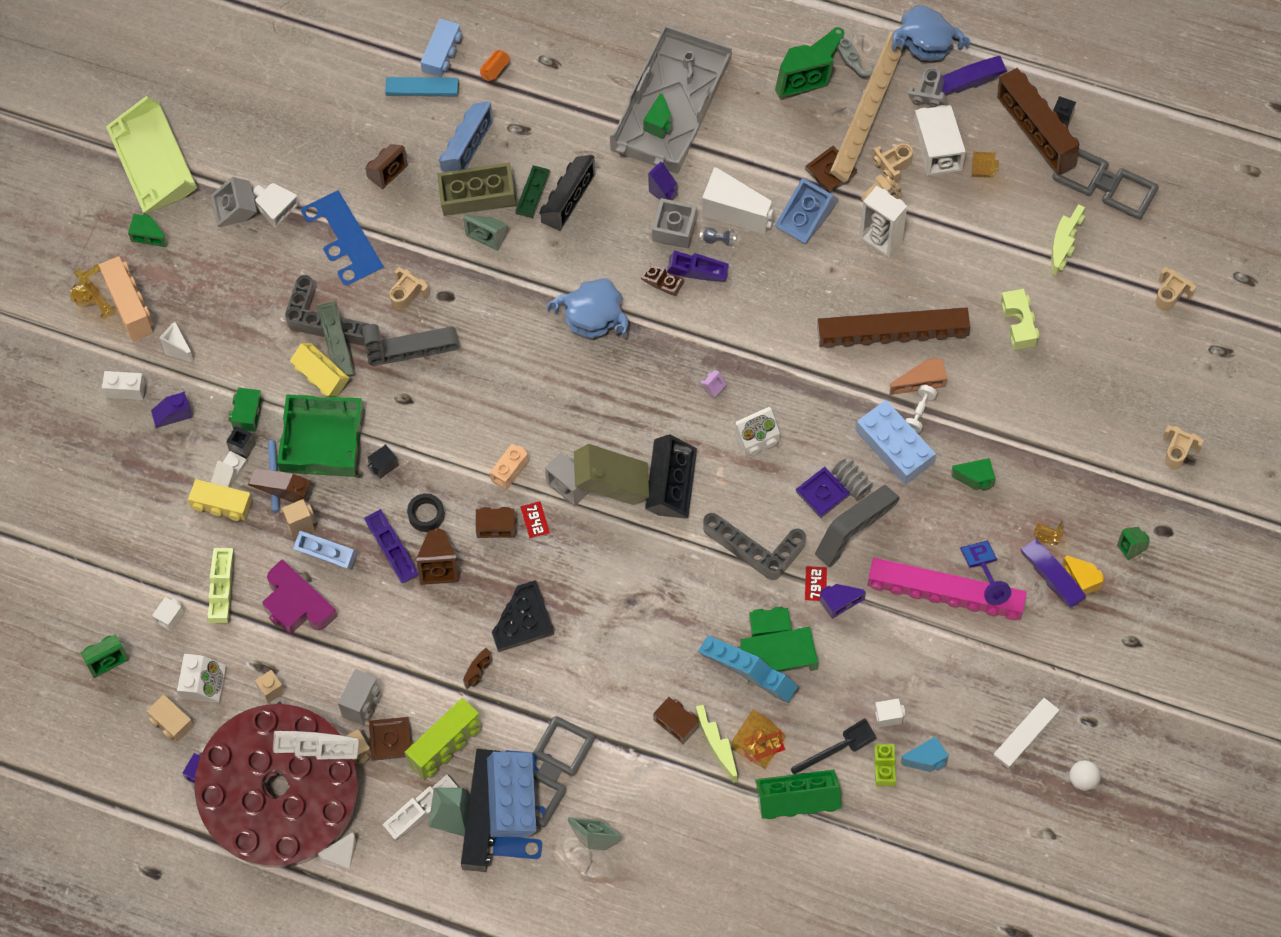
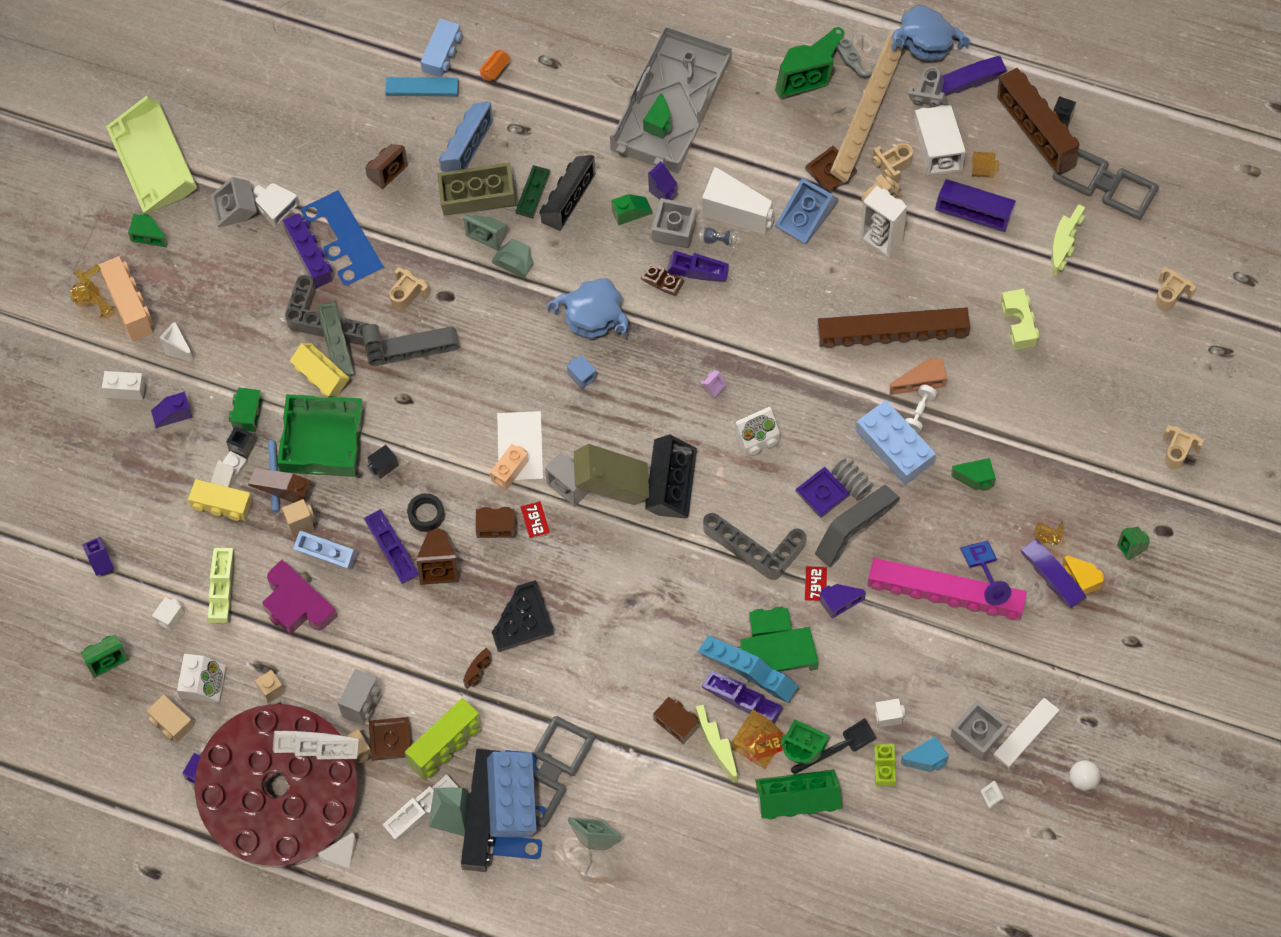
(98, 556): none -> dark purple slope
(307, 250): none -> dark purple brick
(514, 258): none -> sand green slope
(525, 431): none -> white sticker
(581, 371): none -> medium blue brick
(630, 208): none -> green slope
(740, 696): none -> dark purple slope
(803, 743): none -> green slope
(975, 205): none -> dark purple brick
(979, 730): none -> light grey brick
(992, 794): none -> white slope

